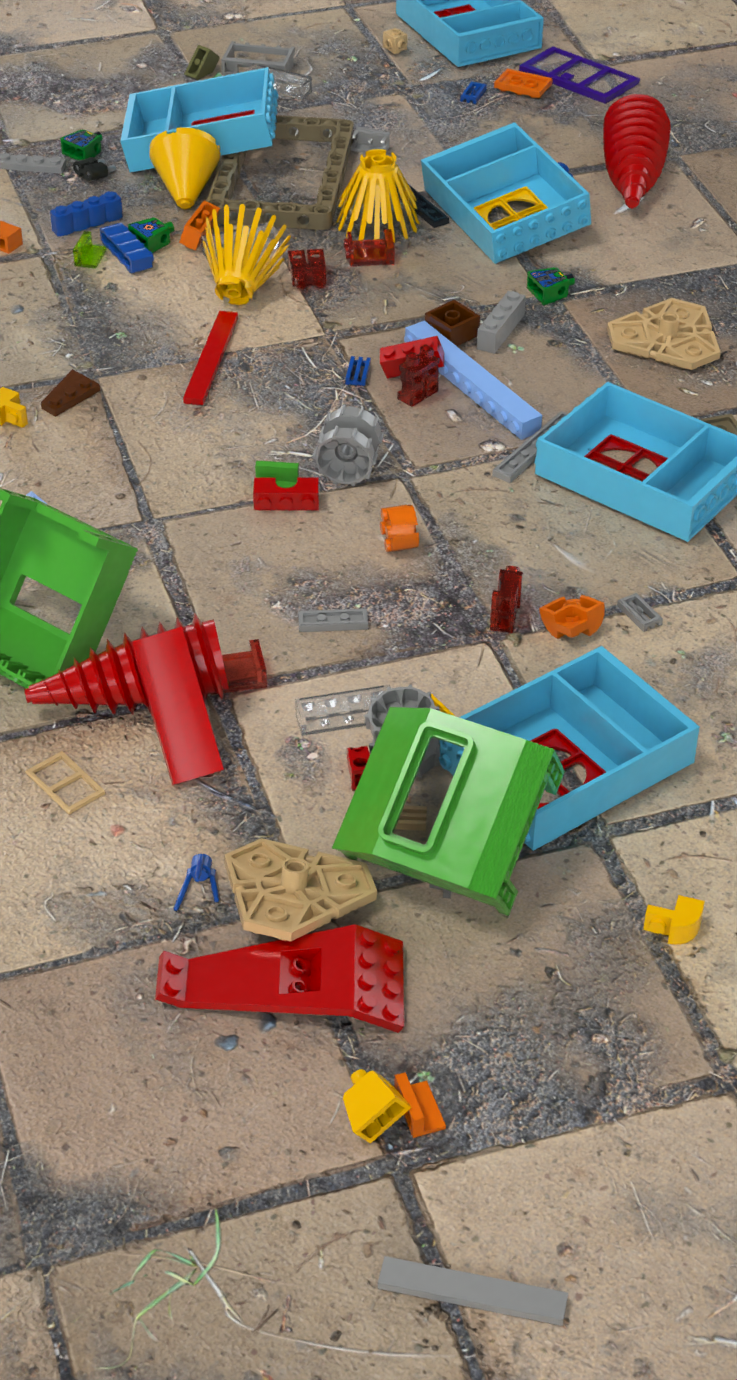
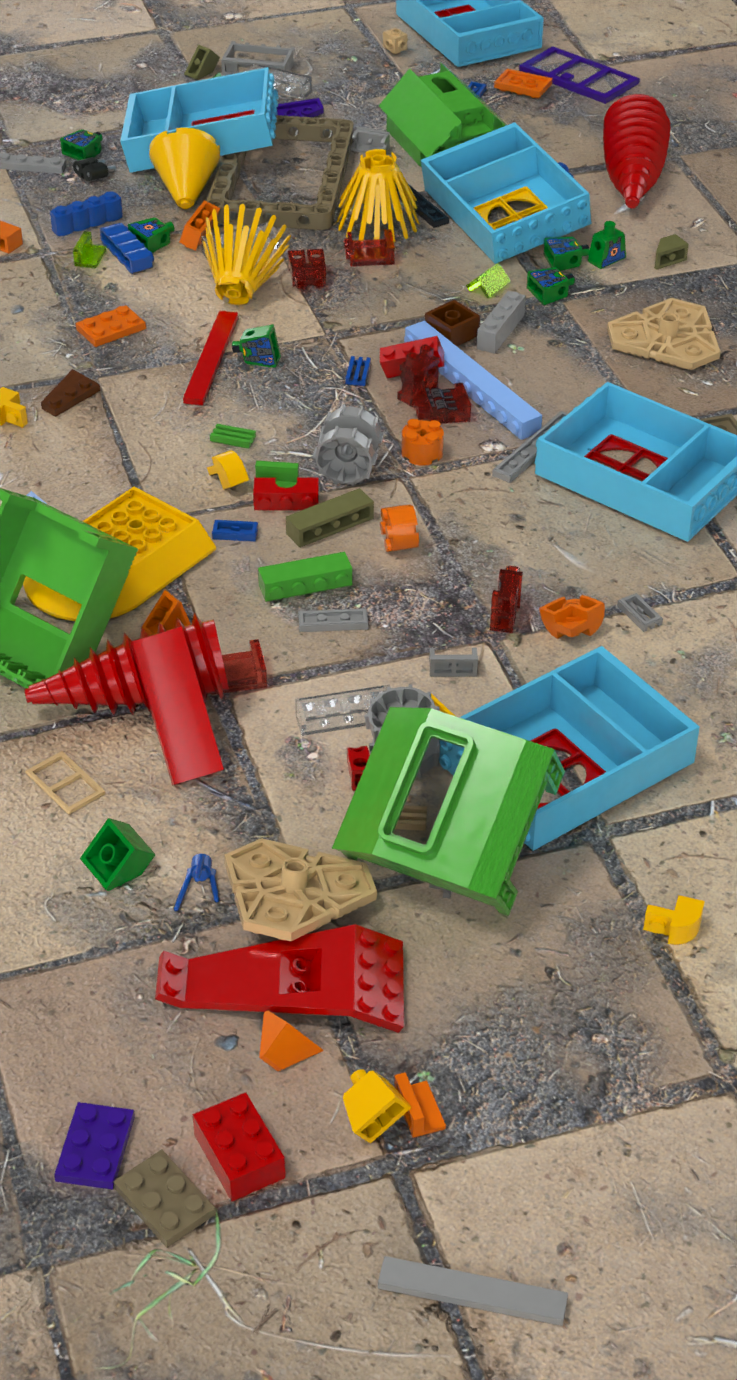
(94, 1145): none -> dark purple plate
(110, 325): none -> orange plate
(117, 854): none -> green slope
(164, 1198): none -> dark tan plate
(165, 611): none -> orange slope
(166, 544): none -> yellow piece
(229, 469): none -> yellow brick
(233, 436): none -> bright green tile
(235, 530): none -> blue tile
(239, 1146): none -> red brick
(259, 346): none -> torso
(283, 1044): none -> orange slope
(302, 108): none -> dark purple wing
(305, 576): none -> bright green brick
(329, 517): none -> olive brick
(422, 441): none -> orange brick
(436, 113): none -> bright green panel
(443, 405): none -> clear red hips
(453, 665): none -> light grey hinge
(490, 281): none -> clear neon green panel
(564, 252): none -> green torso
(607, 246): none -> green torso
(670, 251): none -> olive slope

